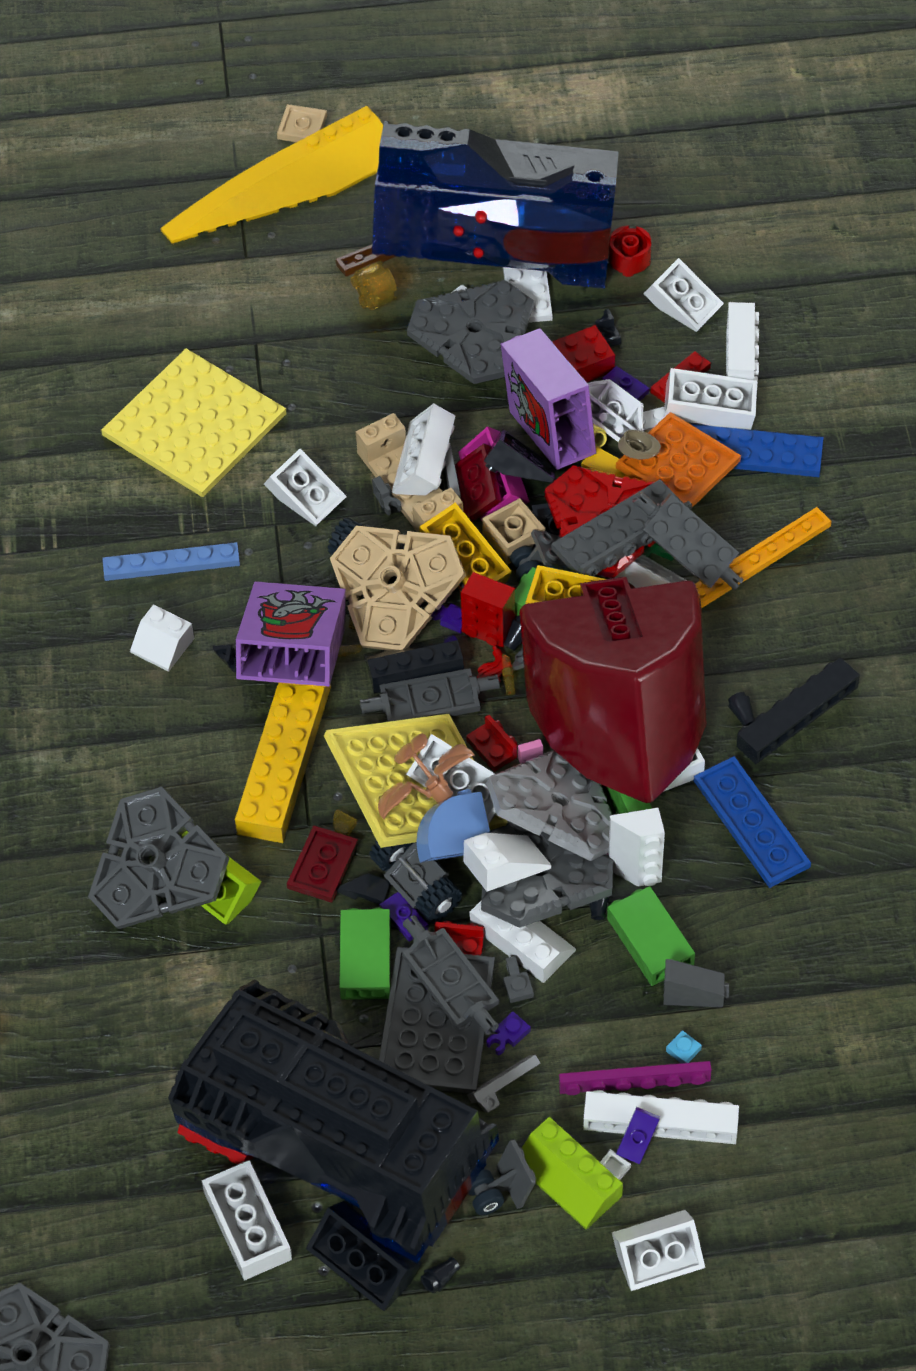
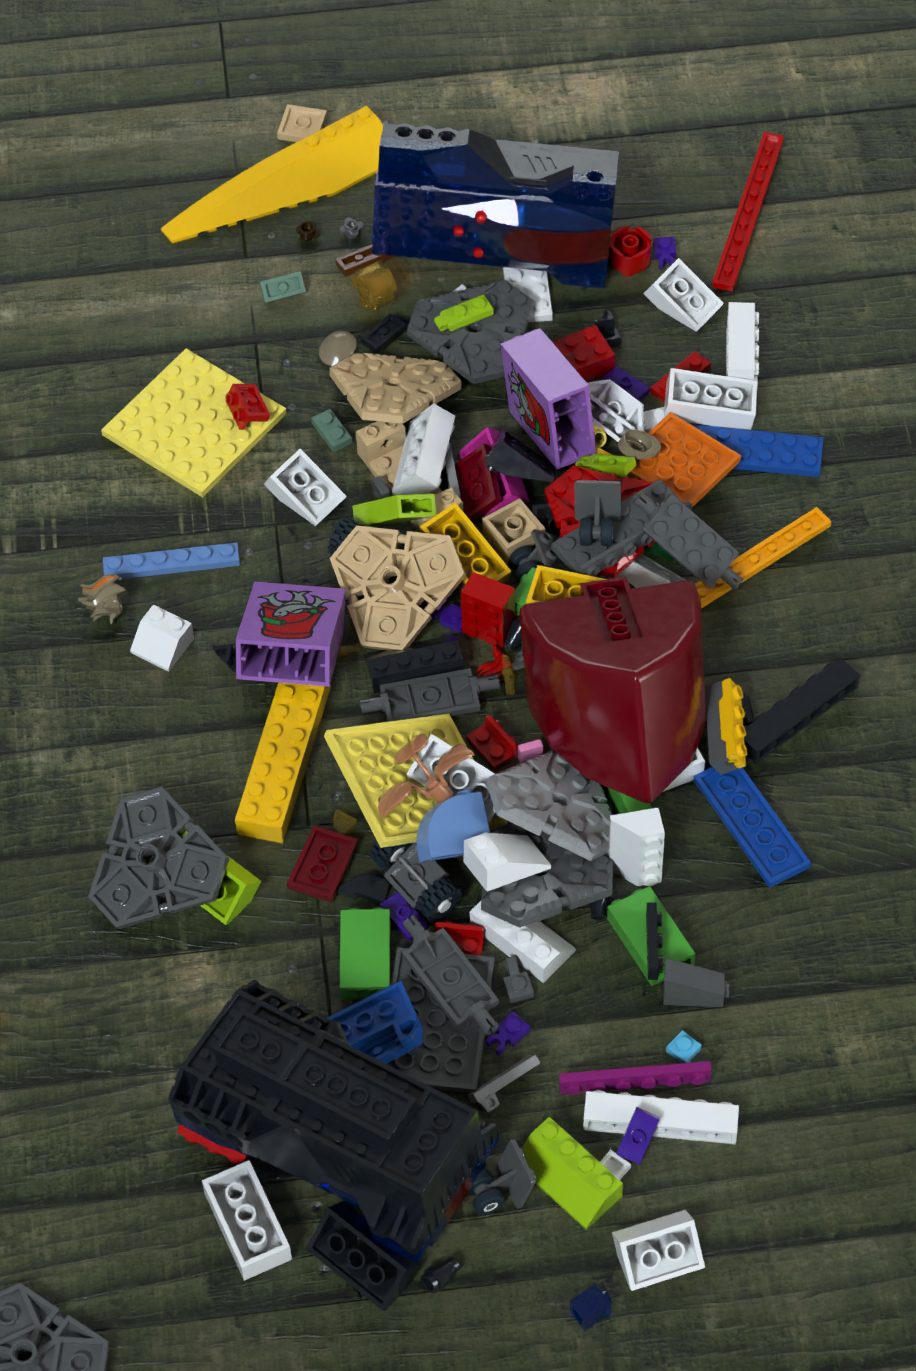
(104, 597): none -> dark tan hair
(246, 404): none -> red bracket
(282, 286): none -> sand green plate
(307, 231): none -> dark brown plate
(331, 430): none -> sand green plate
(337, 347): none -> dark tan hat
(351, 228): none -> flat silver plate
(382, 1024): none -> blue plate
(383, 333): none -> black plate
(391, 387): none -> tan plate
(395, 509): none -> lime slope
(464, 314): none -> lime hinge
(591, 1307): none -> clear blue brick
(597, 503): none -> dark grey plate
(608, 463): none -> lime hinge
(654, 941): none -> black plate
(664, 250): none -> dark purple plate
(725, 726): none -> piece
(748, 212): none -> red plate

